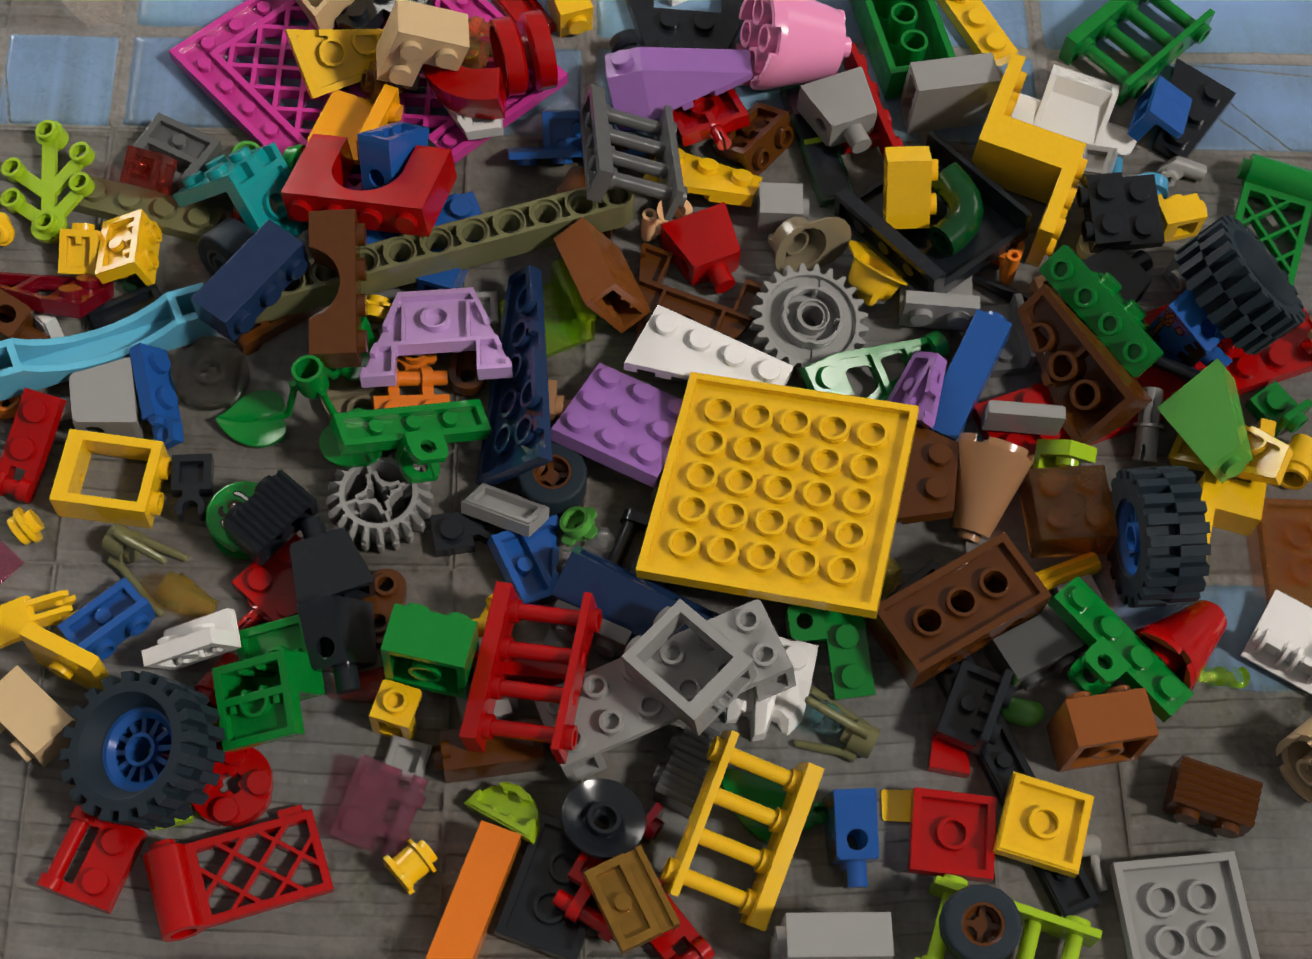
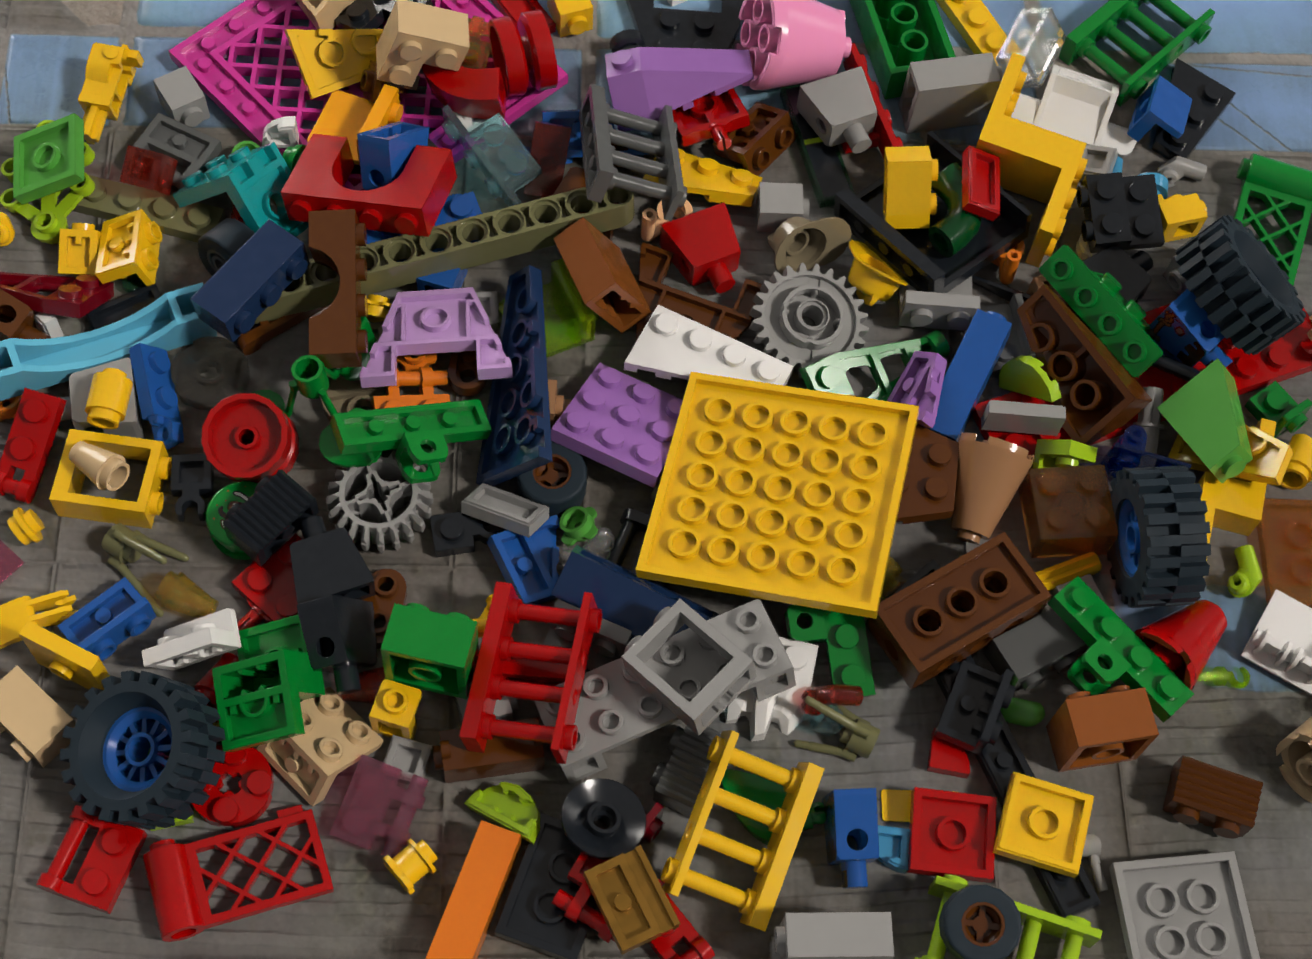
(48, 159): none -> bright green plate
(101, 466): none -> tan cone
(106, 80): none -> yellow piece
(108, 398): none -> yellow brick
(182, 97): none -> light grey brick
(246, 419): none -> red wheel
(282, 132): none -> white tile
(331, 743): none -> tan bracket
(496, 153): none -> clear light blue bracket
(550, 151): none -> clear red plate
(832, 695): none -> clear red arm
(894, 847): none -> dark azure tile
(980, 183): none -> red tile
(1028, 378): none -> lime tile
(1038, 38): none -> clear brick
(1131, 453): none -> clear blue hinge
(1248, 574): none -> lime arm

